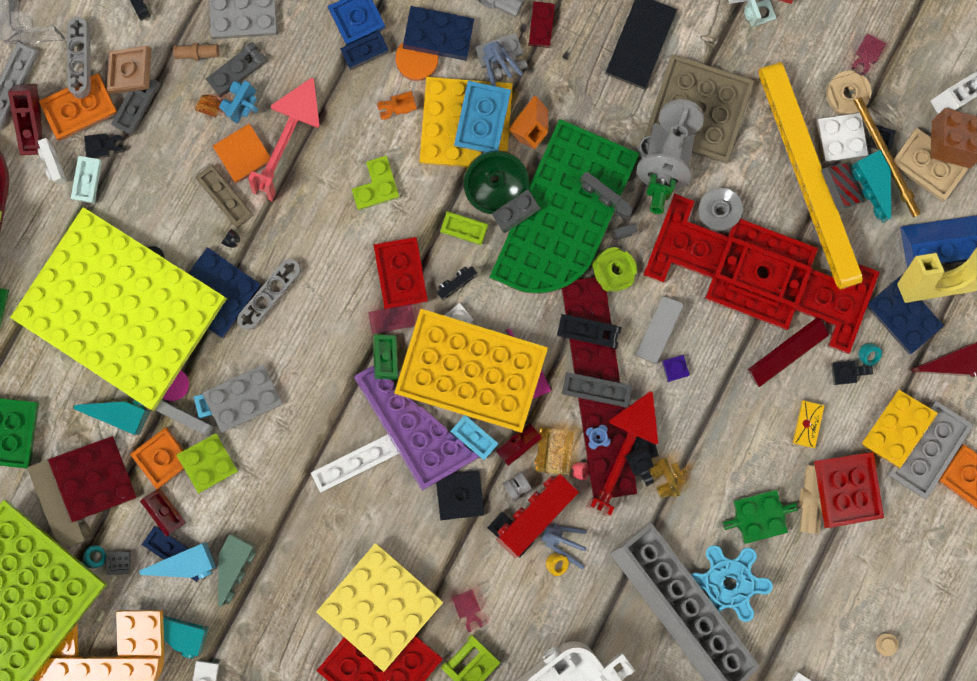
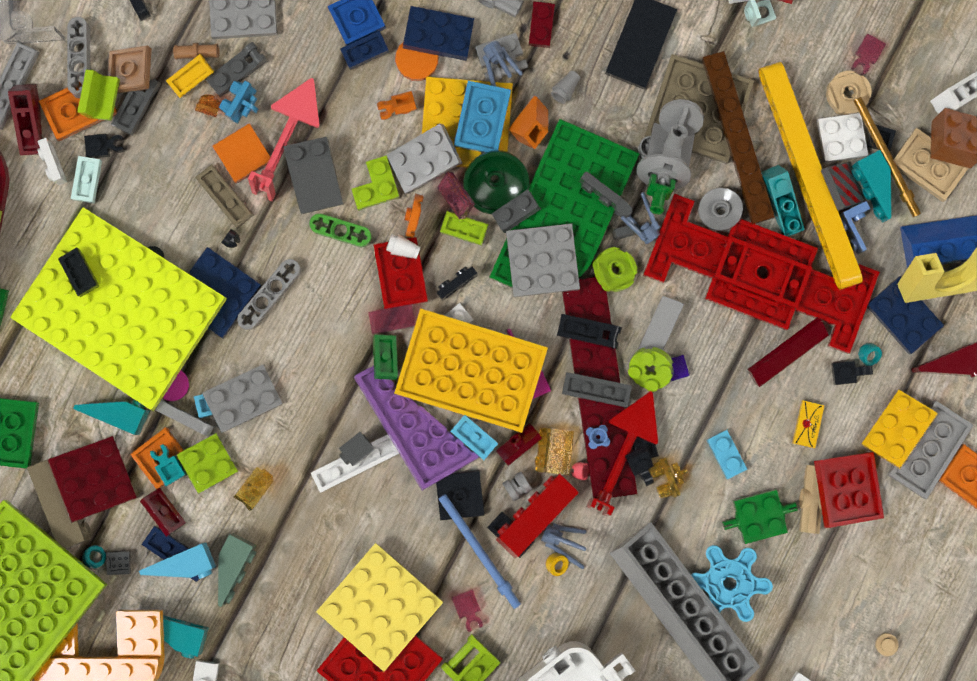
(78, 272): none -> black plate
(98, 96): none -> lime panel
(169, 468): none -> teal plate
(190, 75): none -> yellow tile
(254, 487): none -> clear yellow hips
(313, 175): none -> dark grey slope
(323, 231): none -> bright green beam
(356, 449): none -> dark grey brick
(403, 247): none -> white cone
(412, 215): none -> orange plate
(424, 158): none -> light grey plate
(456, 195): none -> clear pink plate
(503, 586): none -> medium blue bar
(542, 260): none -> light grey plate
(565, 87): none -> light grey cone
(642, 376): none -> lime plate
(646, 231): none -> sand blue plant
(726, 454): none -> medium azure plate
(738, 138): none -> reddish brown plate
(783, 200): none -> teal slope
(855, 214): none -> medium blue bracket

